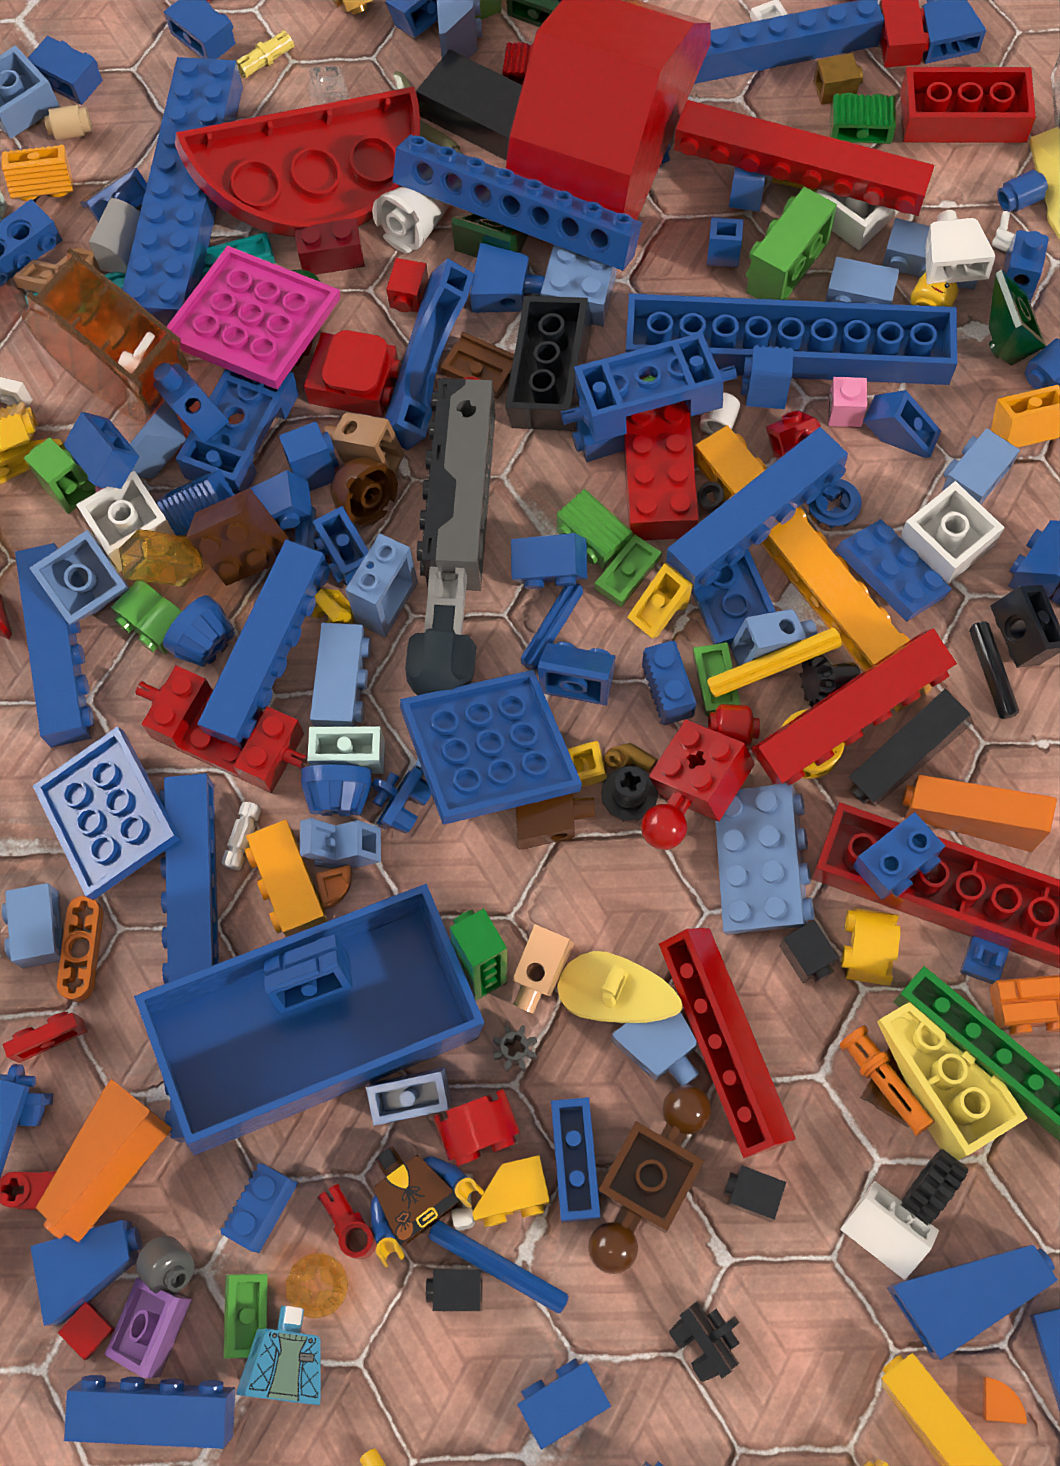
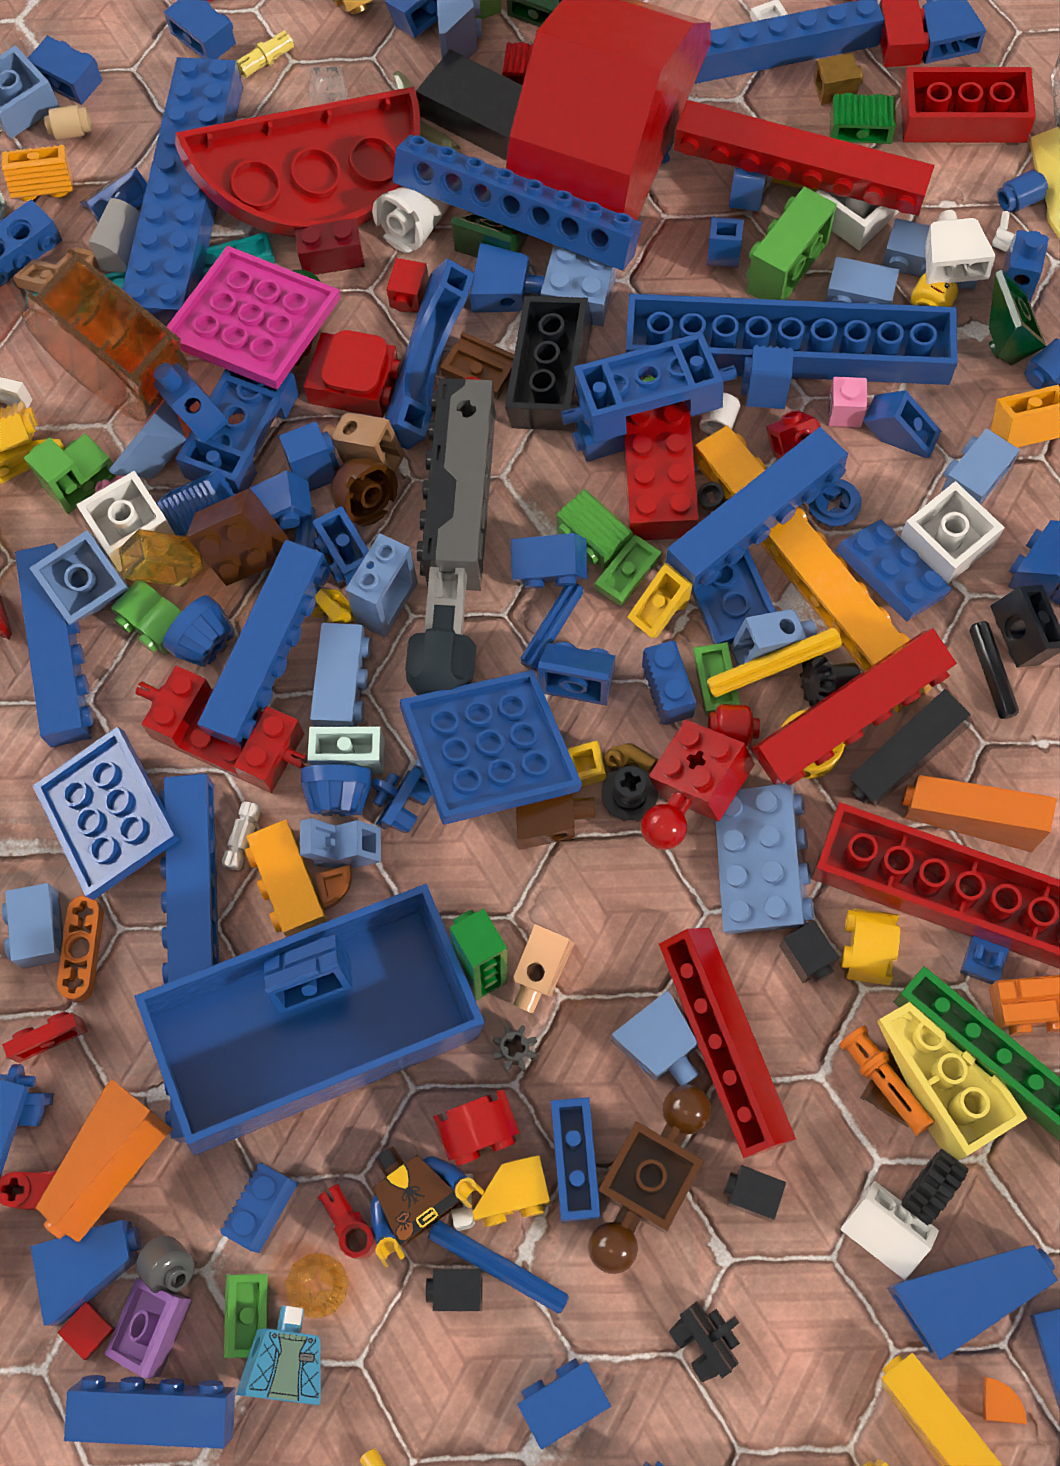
(101, 451): blue brick -> none
(132, 361): white hand -> none
(409, 1096): medium blue brick -> none
(615, 990): light yellow shield -> none
(899, 856): blue brick -> none

